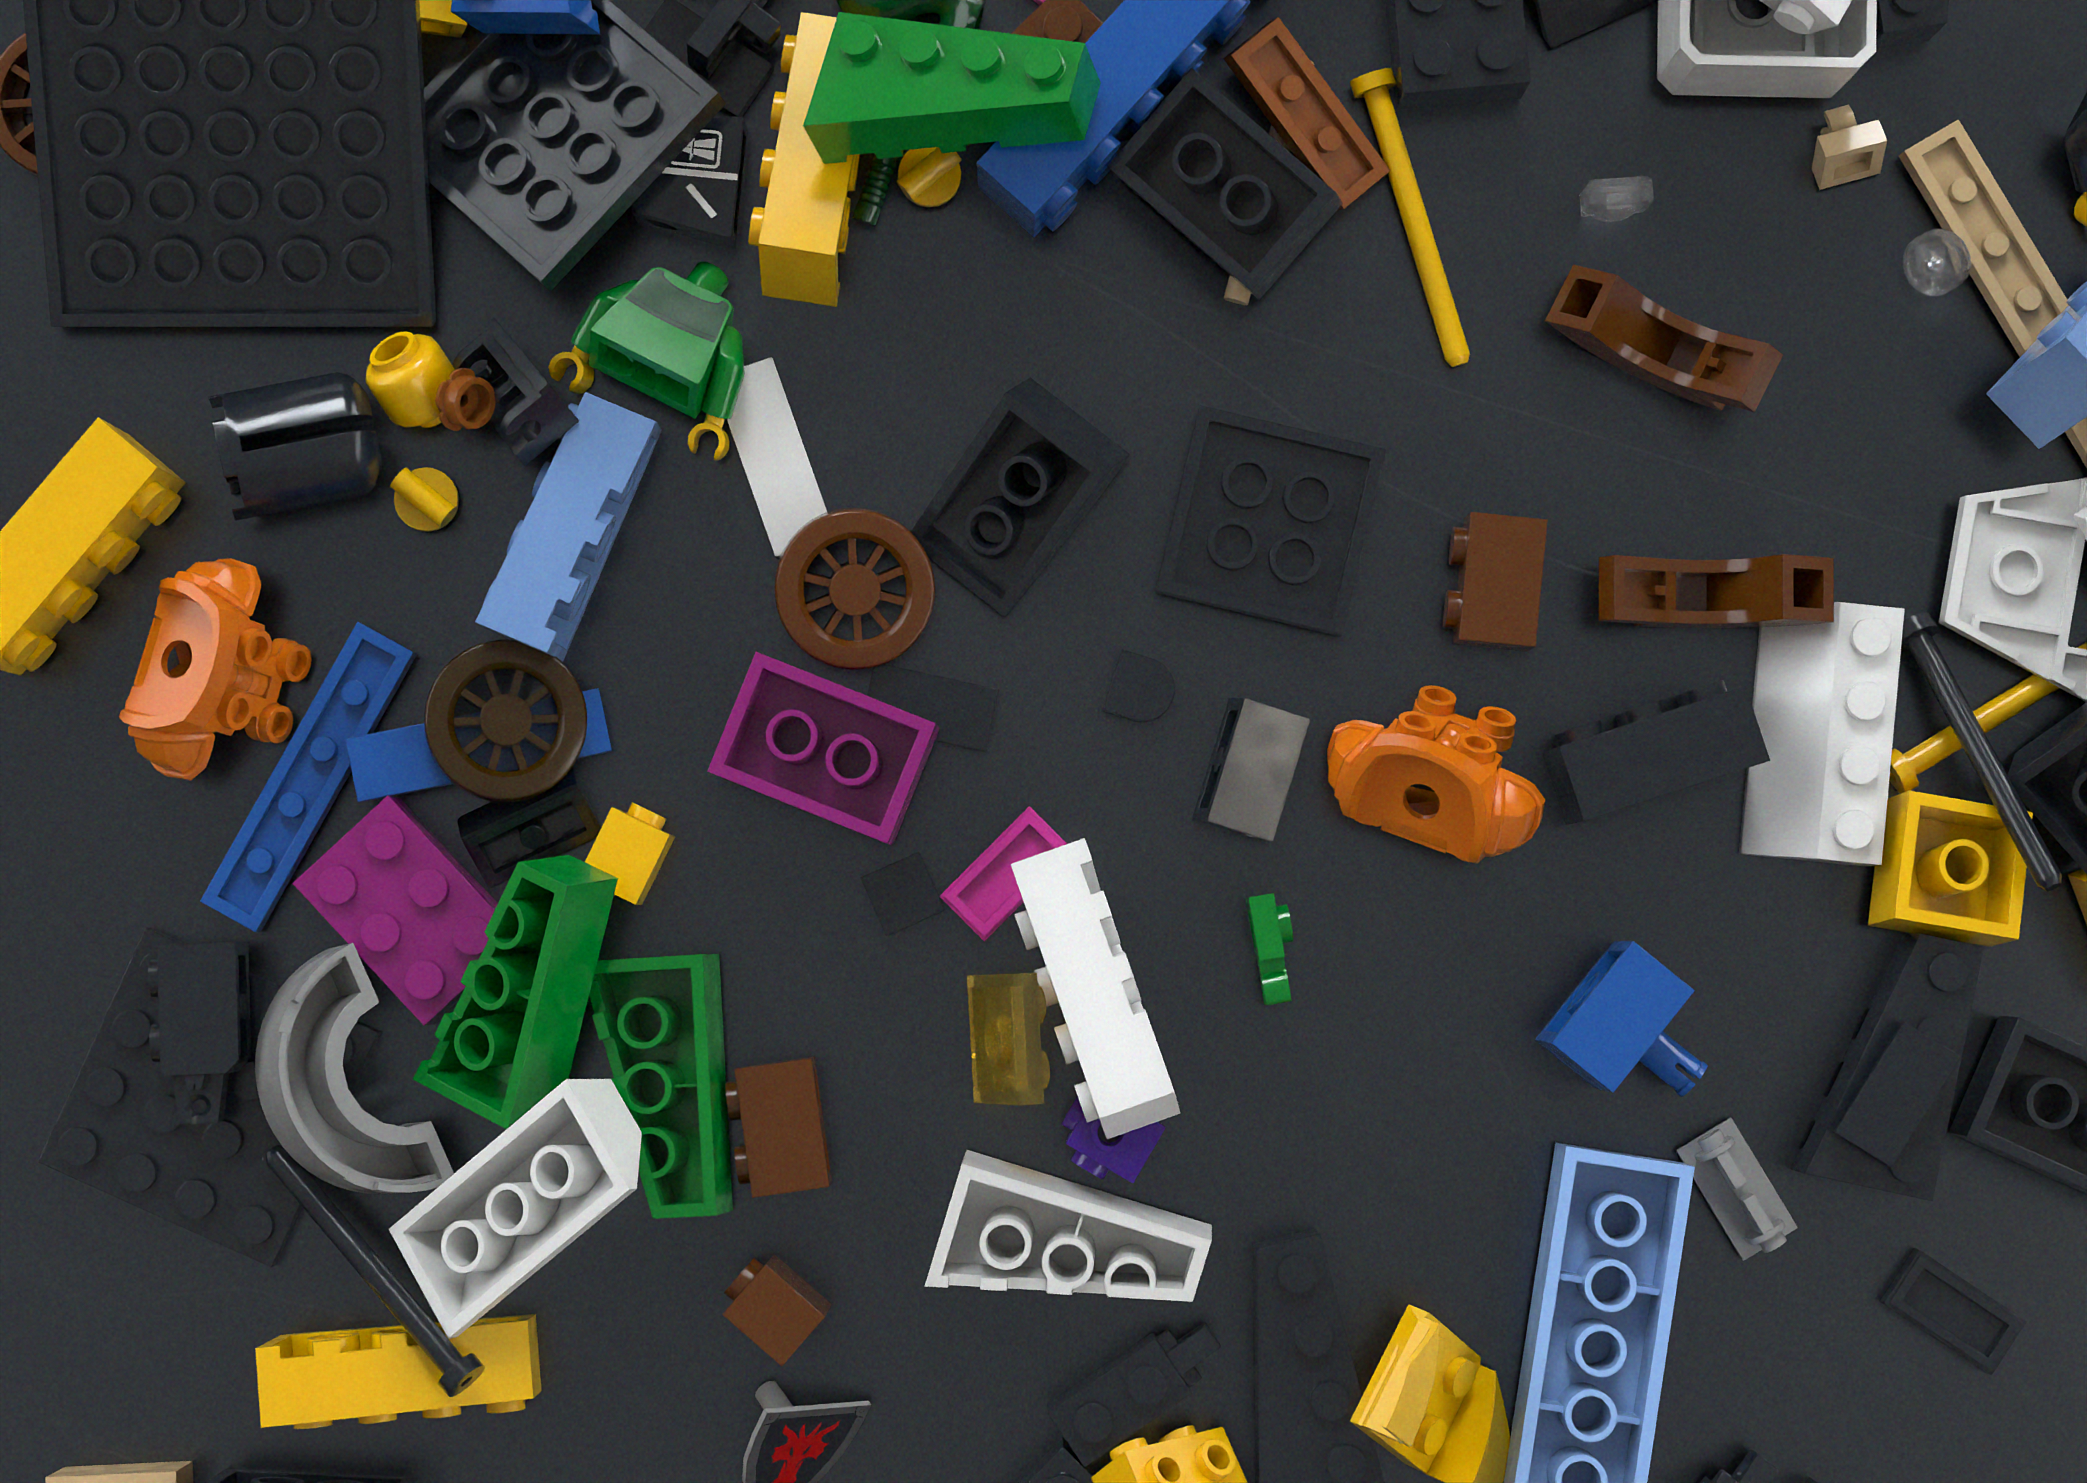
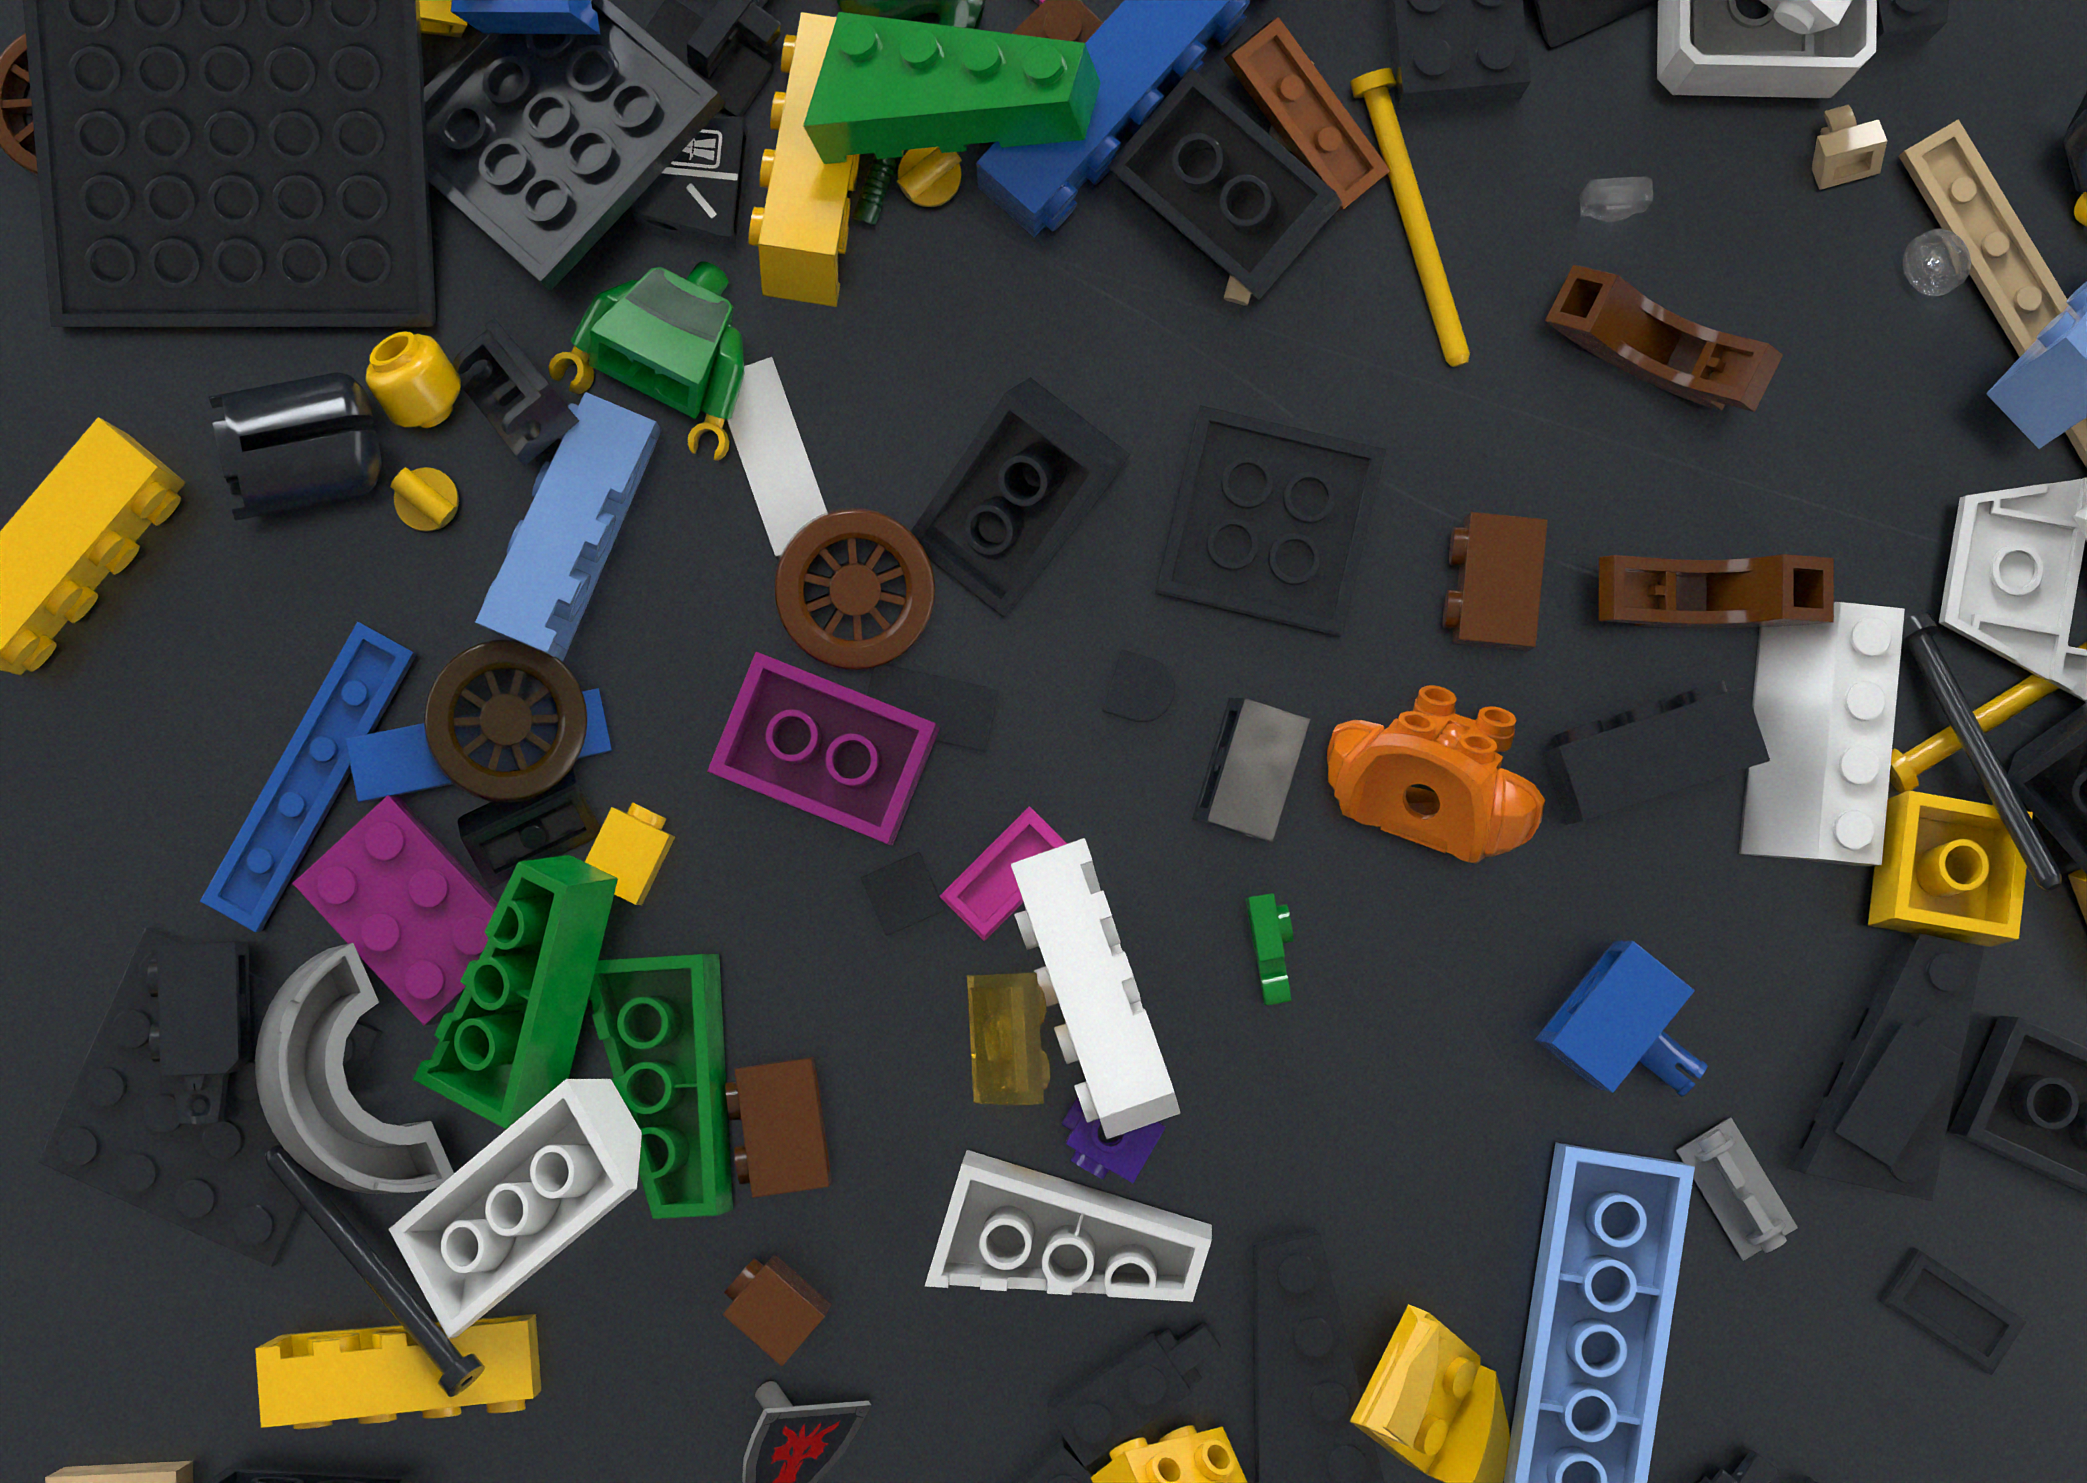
(224, 675): orange piece -> none
(476, 403): dark orange plate -> none

